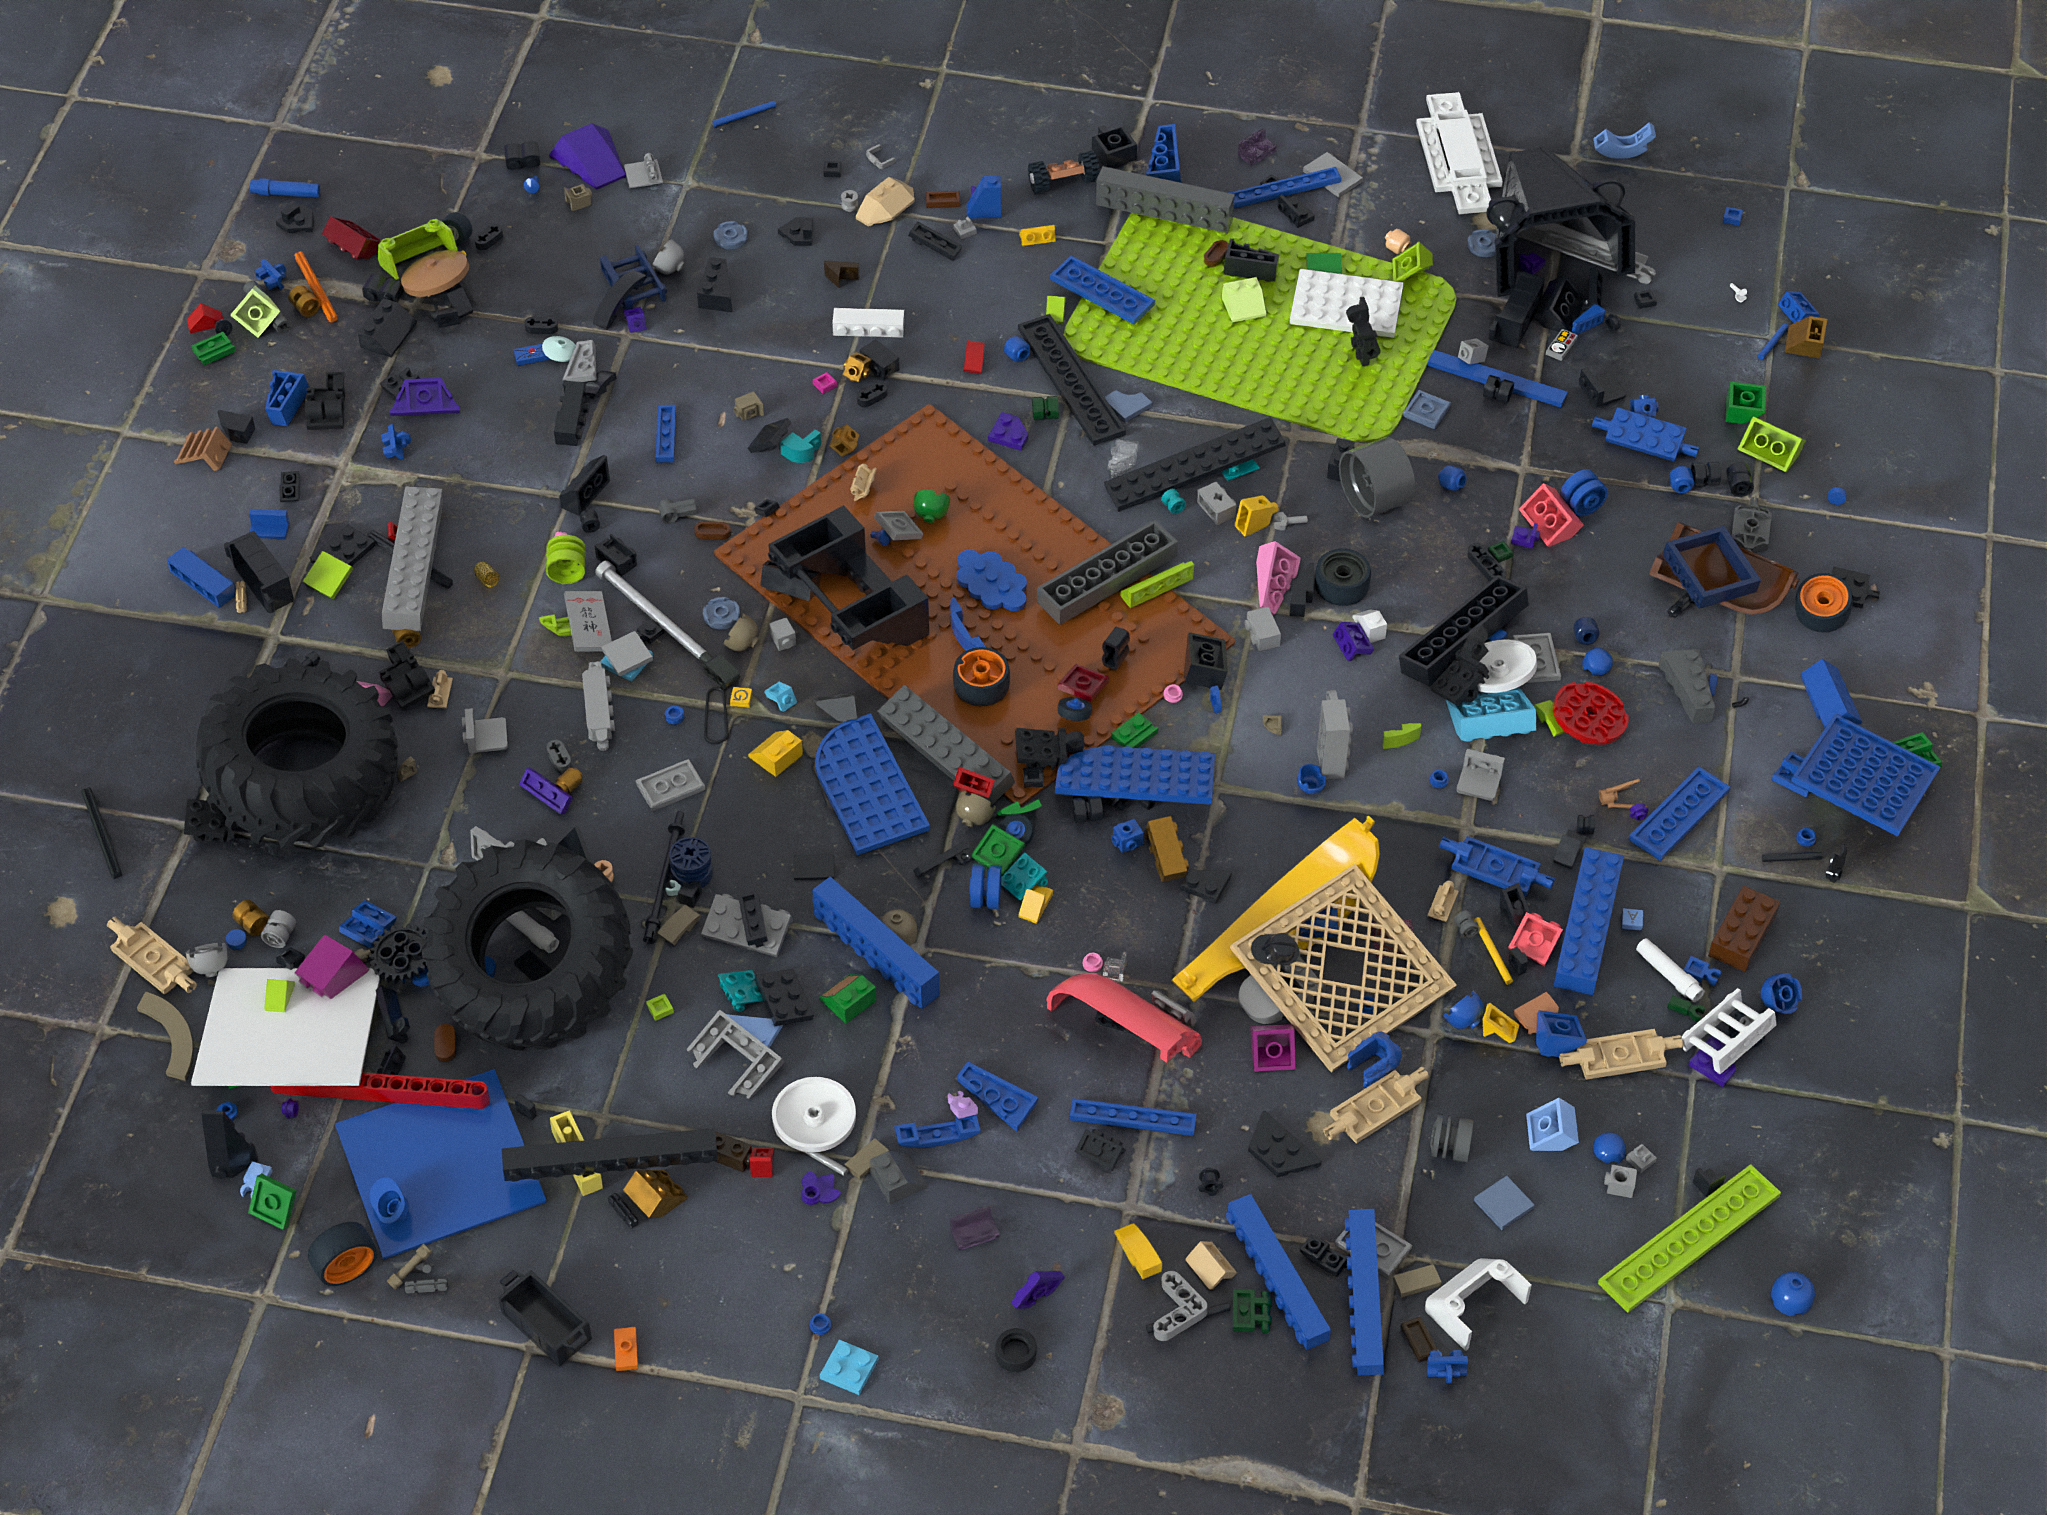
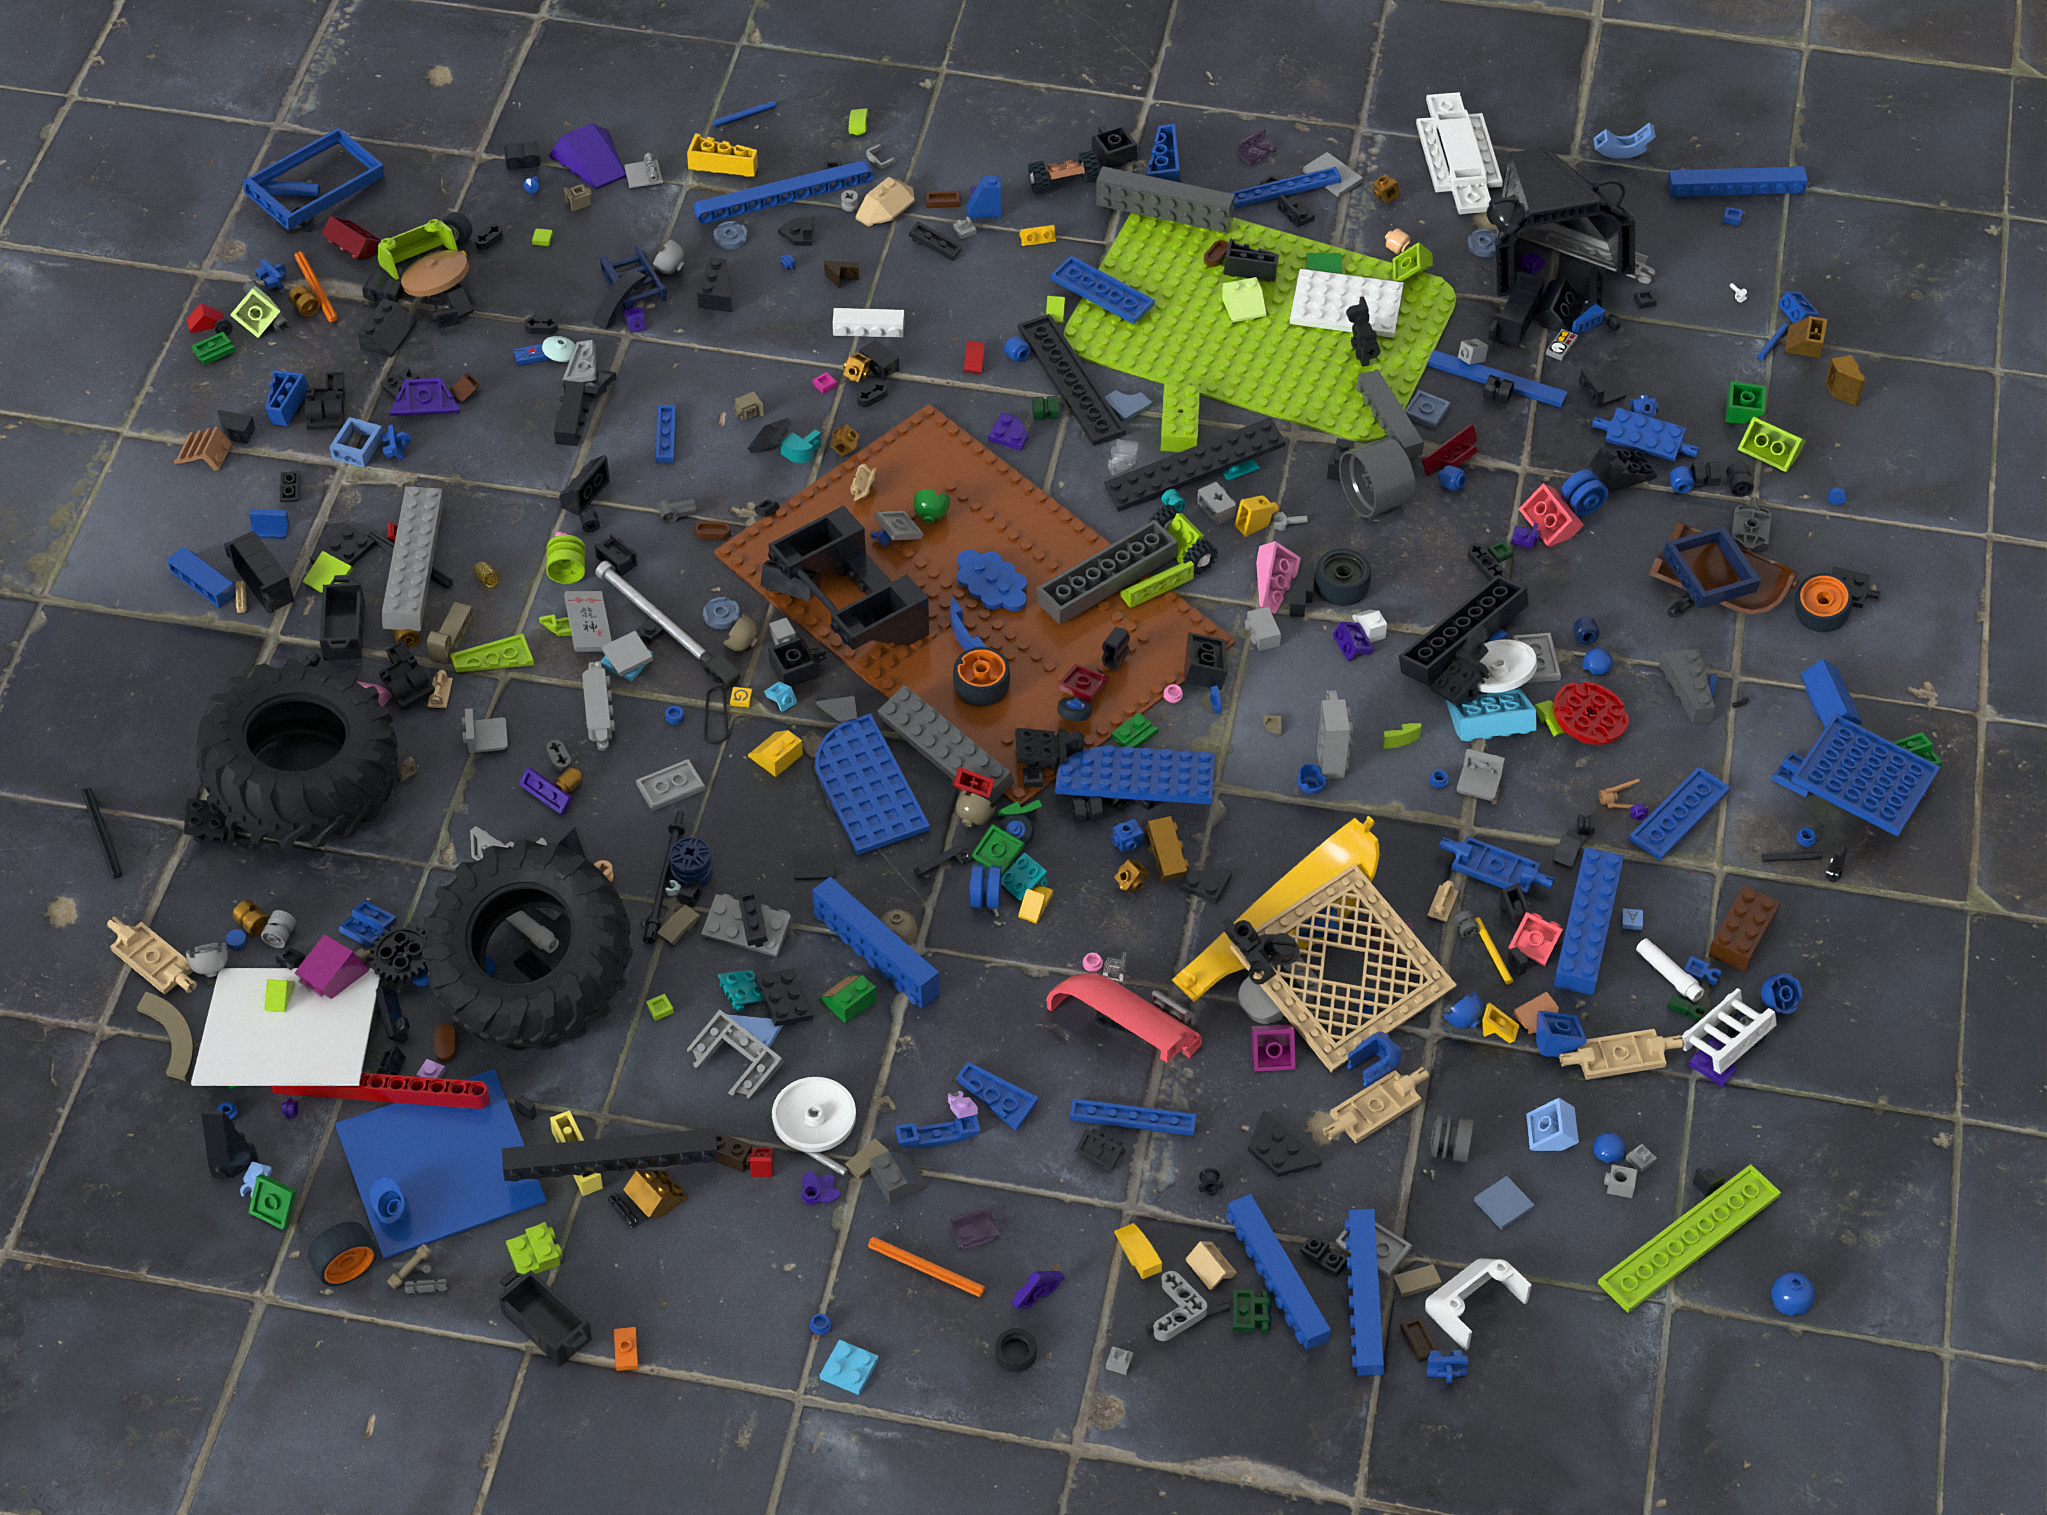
(284, 216): none -> blue door
(342, 619): none -> black container
(359, 457): none -> medium blue window
(431, 1070): none -> lavender plate
(448, 639): none -> dark tan beam
(464, 387): none -> reddish brown panel
(494, 655): none -> lime wing
(535, 1250): none -> lime plate
(542, 237): none -> lime tile
(721, 157): none -> yellow wedge
(783, 191): none -> blue beam
(788, 262): none -> blue plate
(795, 661): none -> black hinge
(858, 121): none -> lime slope
(926, 1266): none -> orange axle
(1119, 1360): none -> light grey tile
(1131, 876): none -> pearl gold brick
(1179, 429): none -> lime piece
(1190, 540): none -> plate
(1249, 943): none -> black plate
(1386, 189): none -> pearl gold brick
(1389, 412): none -> dark grey brick
(1453, 451): none -> dark red bracket
(1621, 468): none -> black slope
(1736, 181): none -> blue brick
(1845, 380): none -> pearl gold slope

